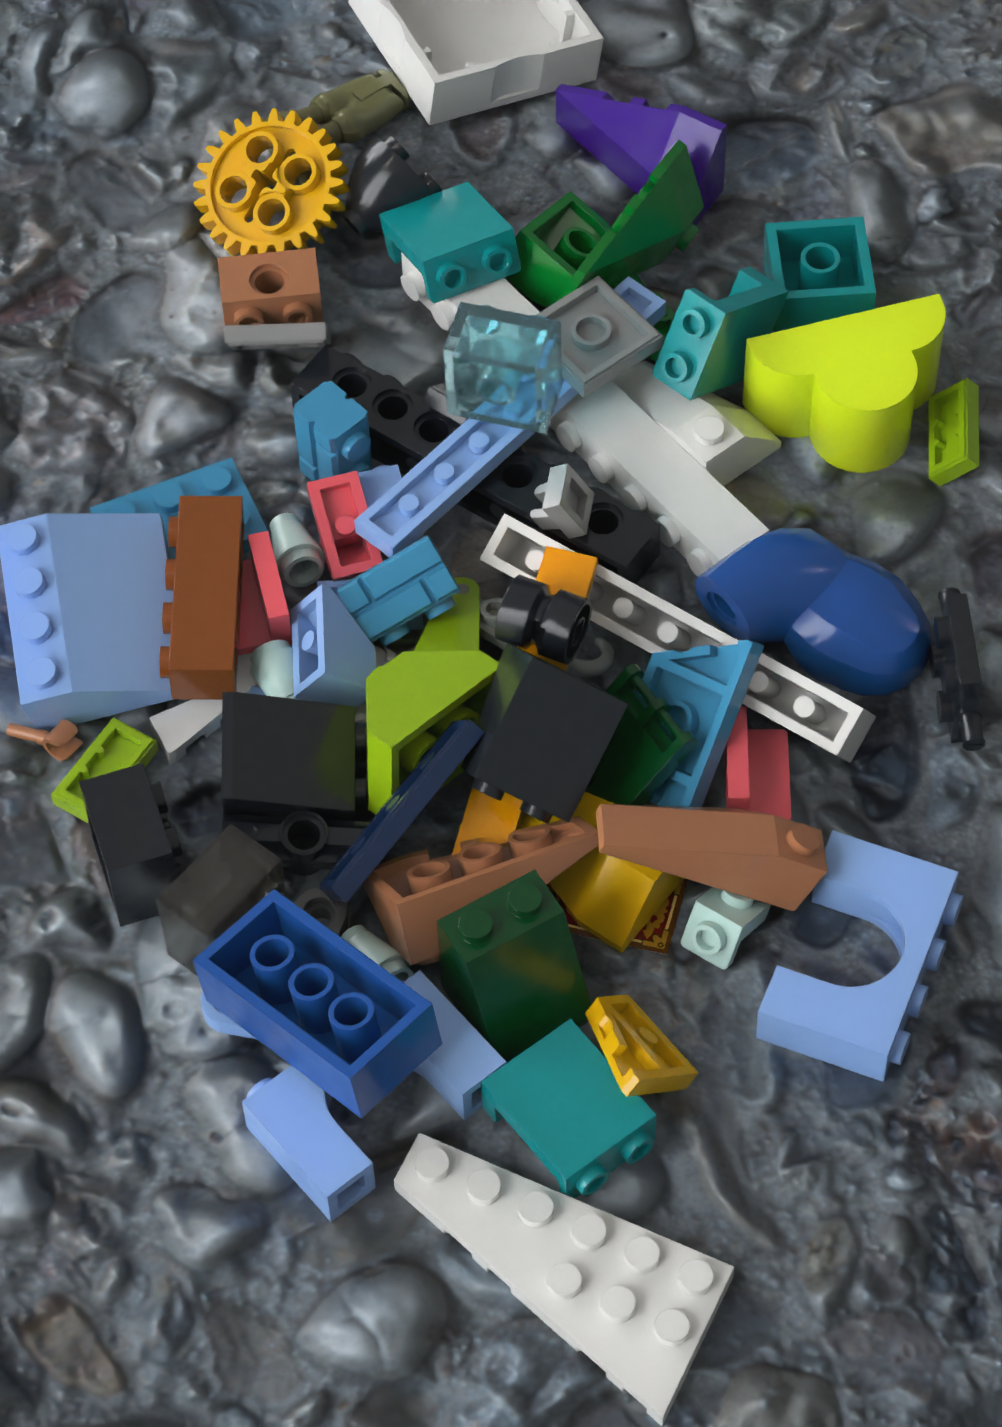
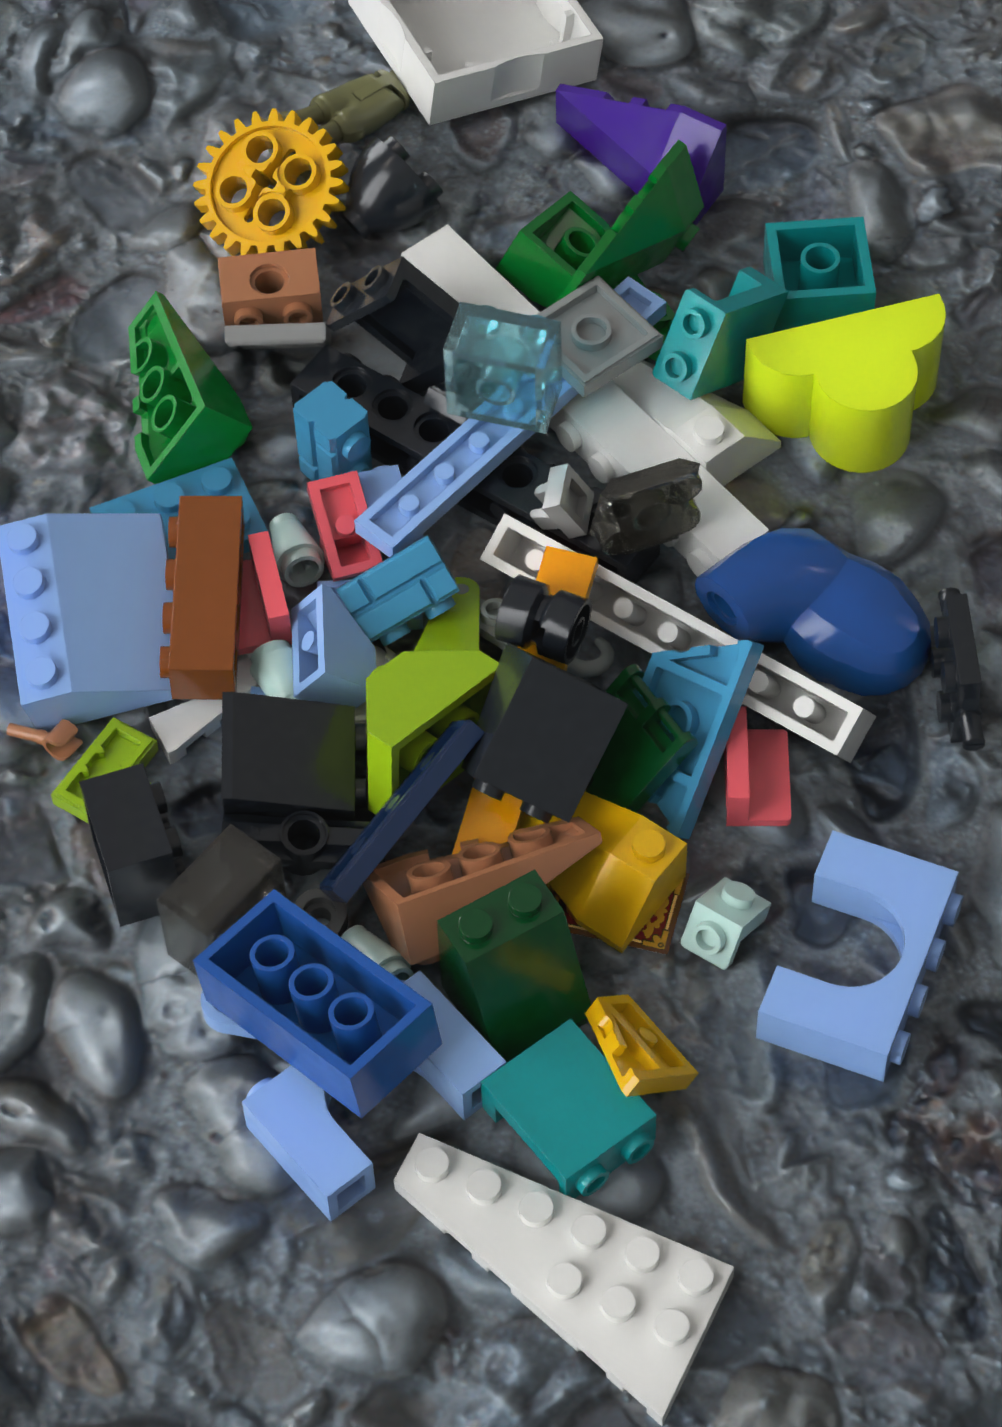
(183, 398): none -> green wedge
(402, 313): none -> black panel
(452, 241): teal panel -> none
(647, 507): none -> clear smoke slope
(718, 847): nougat wedge -> none
(953, 432): lime plate -> none

